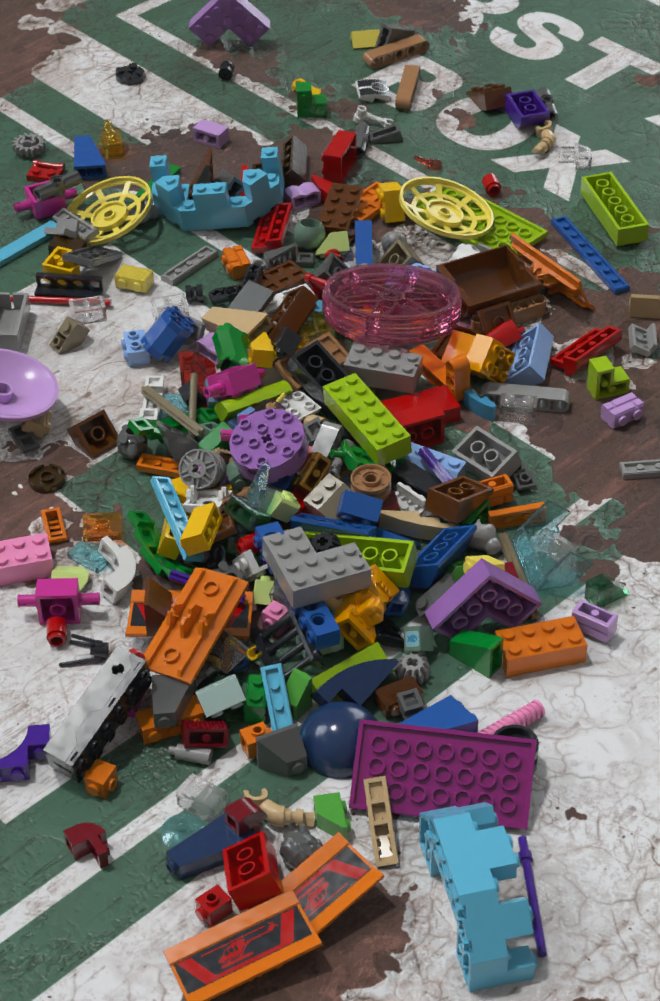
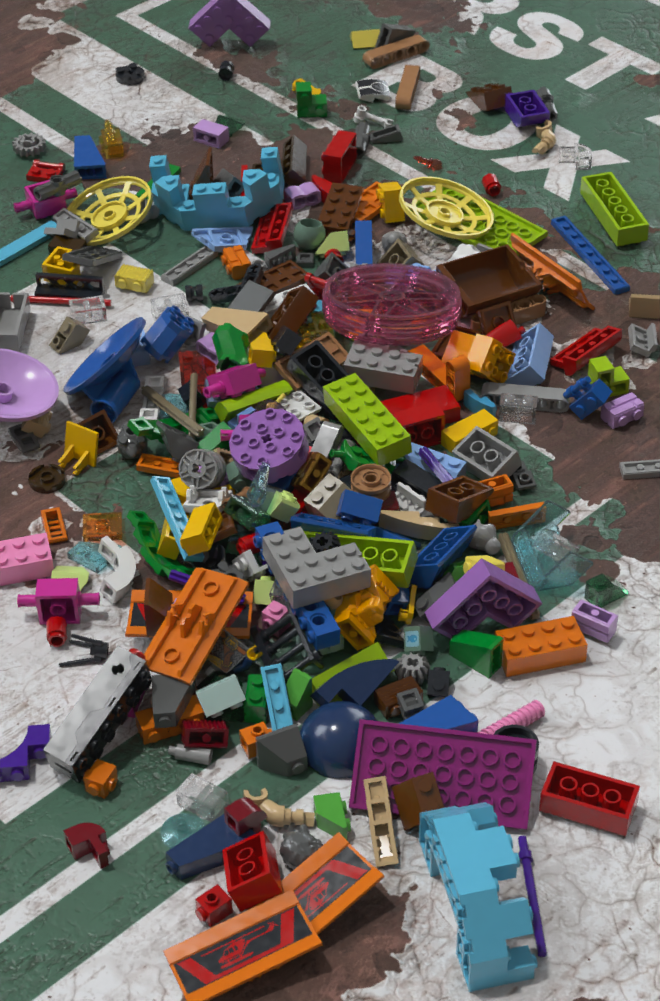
(79, 444): none -> yellow plate
(109, 373): none -> blue dish
(225, 237): none -> light blue wing
(232, 123): none -> clear green slope
(407, 614): none -> yellow piece
(416, 796): none -> reddish brown slope
(438, 682): none -> black bracket
(457, 432): none -> yellow brick
(589, 798): none -> red brick
(590, 398): none -> blue brick

